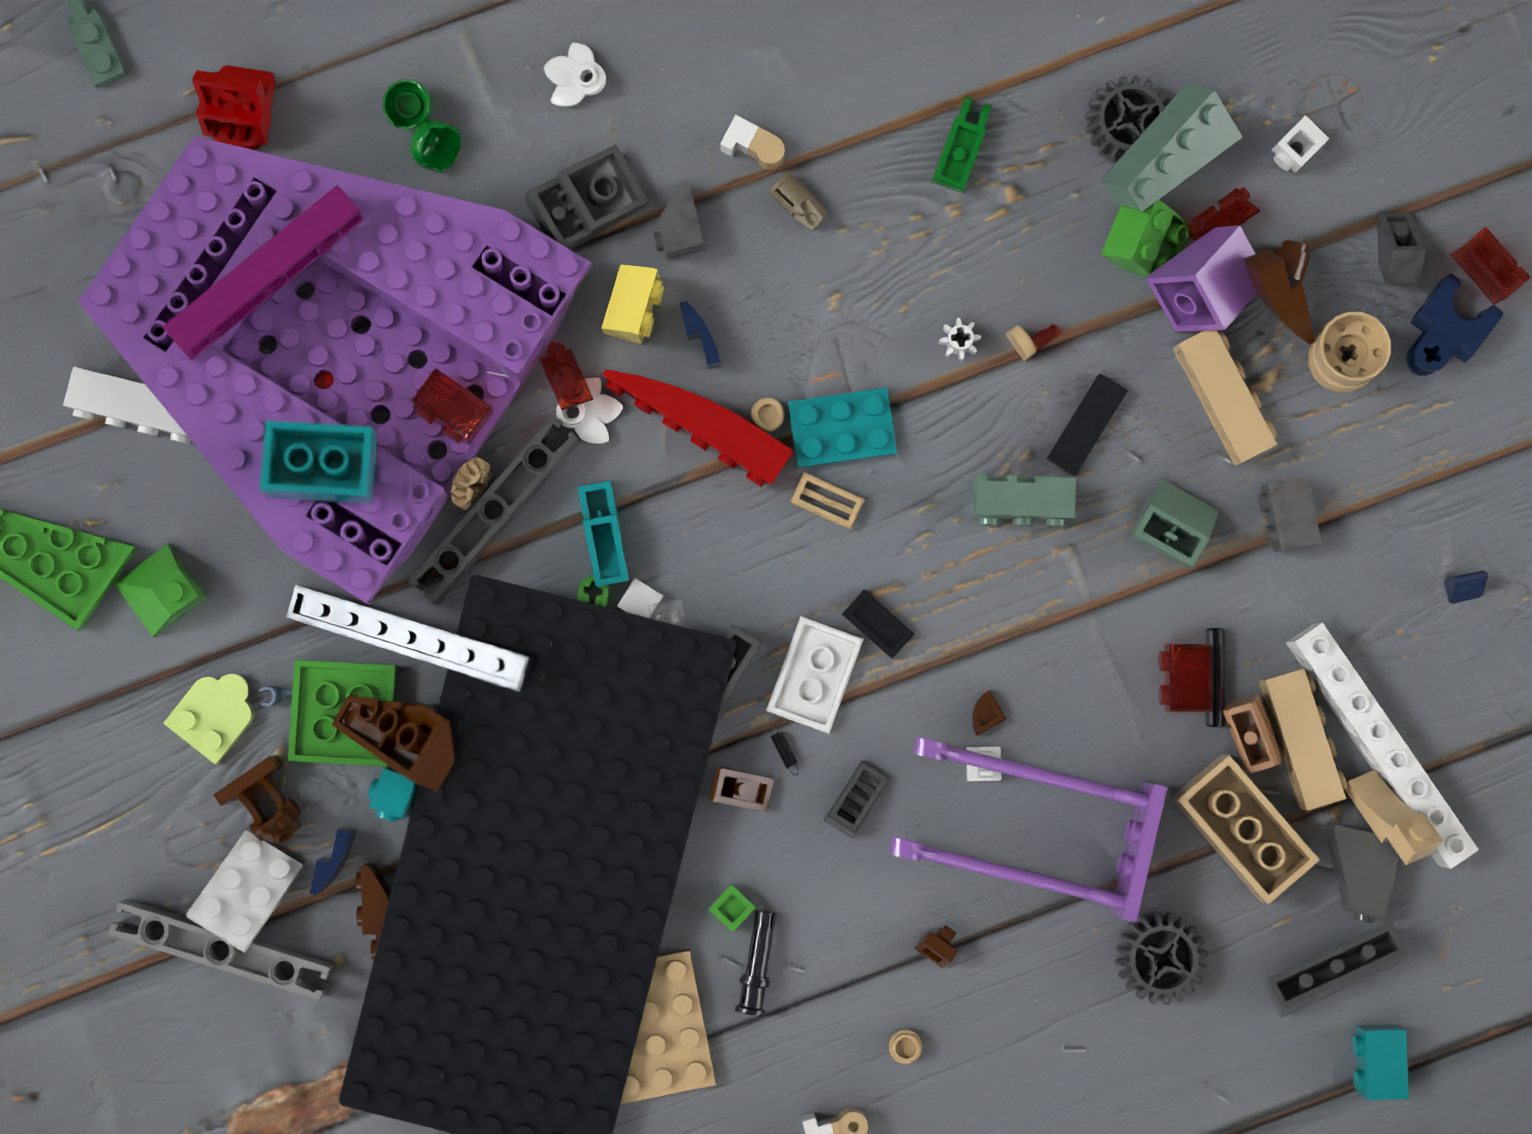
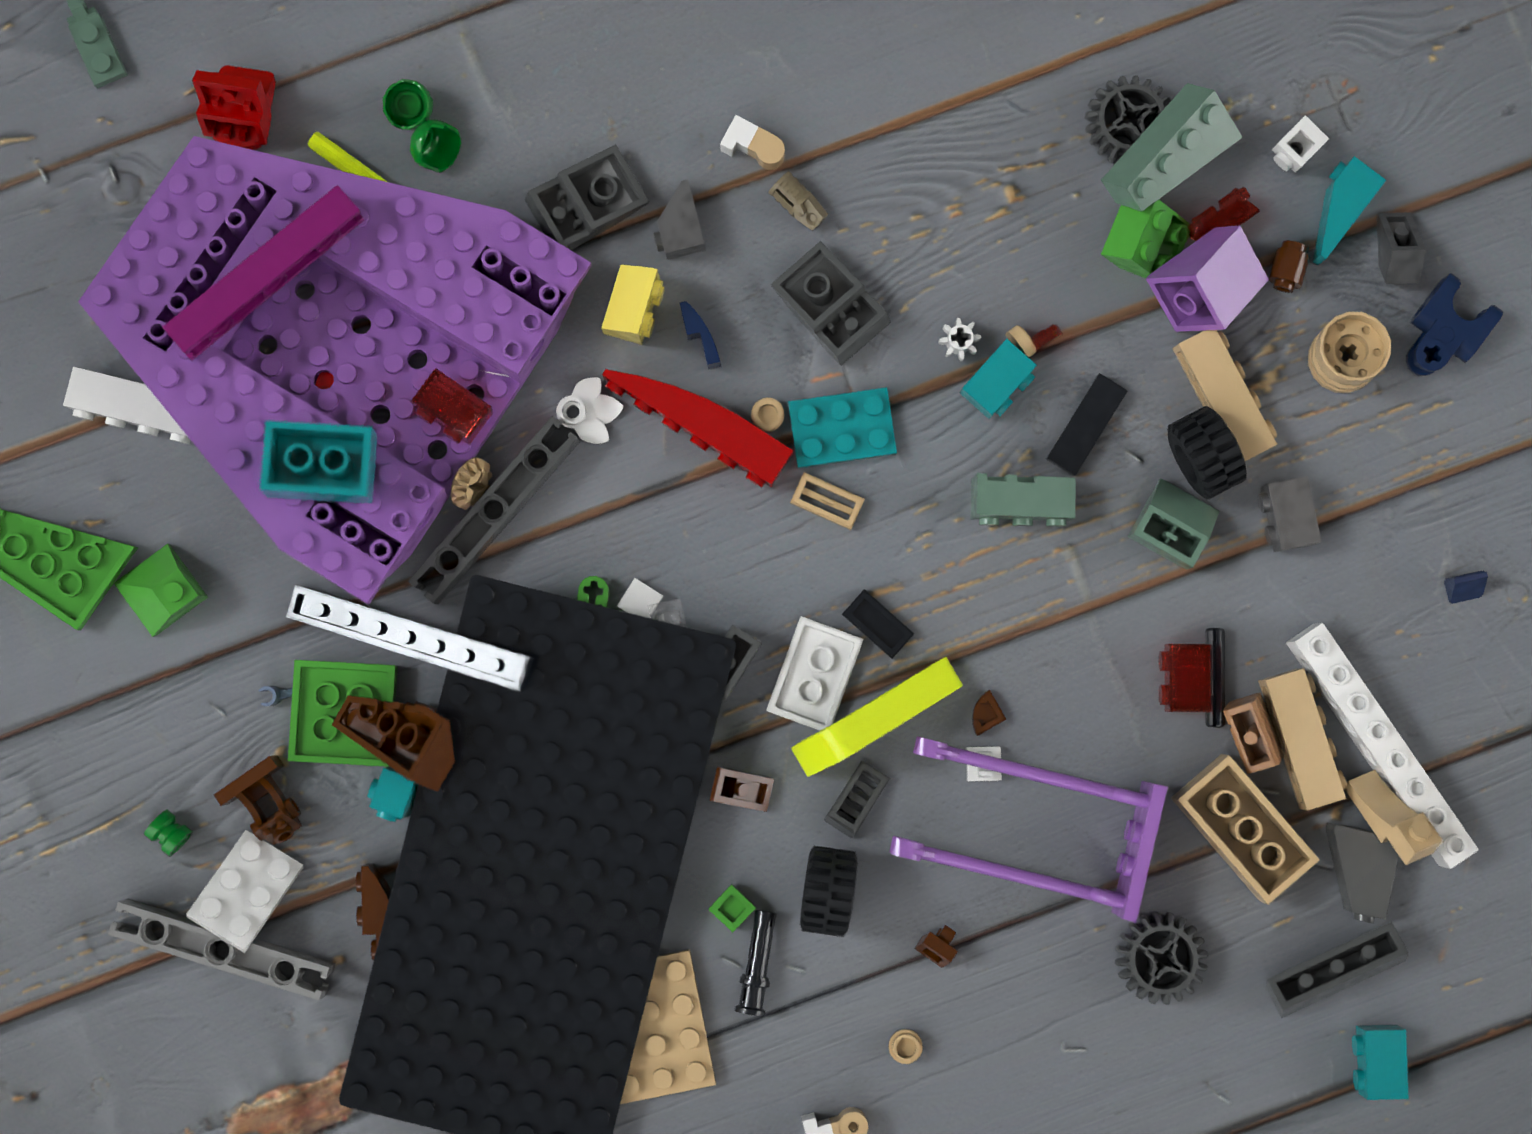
(171, 835): none -> green wheel
(213, 715): yellowish green plate -> none
(328, 869): dark blue slope -> none
(339, 157): none -> neon yellow axle
(565, 376): clear red hinge -> none
(570, 74): white plate -> none
(603, 533): teal slope -> none
(783, 749): black piece -> none
(828, 891): none -> black tyre
(831, 303): none -> dark grey slope
(876, 717): none -> neon yellow beam
(961, 148): green hinge -> none
(998, 379): none -> teal brick
(1207, 452): none -> black tyre
(1280, 292): reddish brown slope -> none
(1344, 201): none -> teal slope
(1490, 266): clear red brick -> none

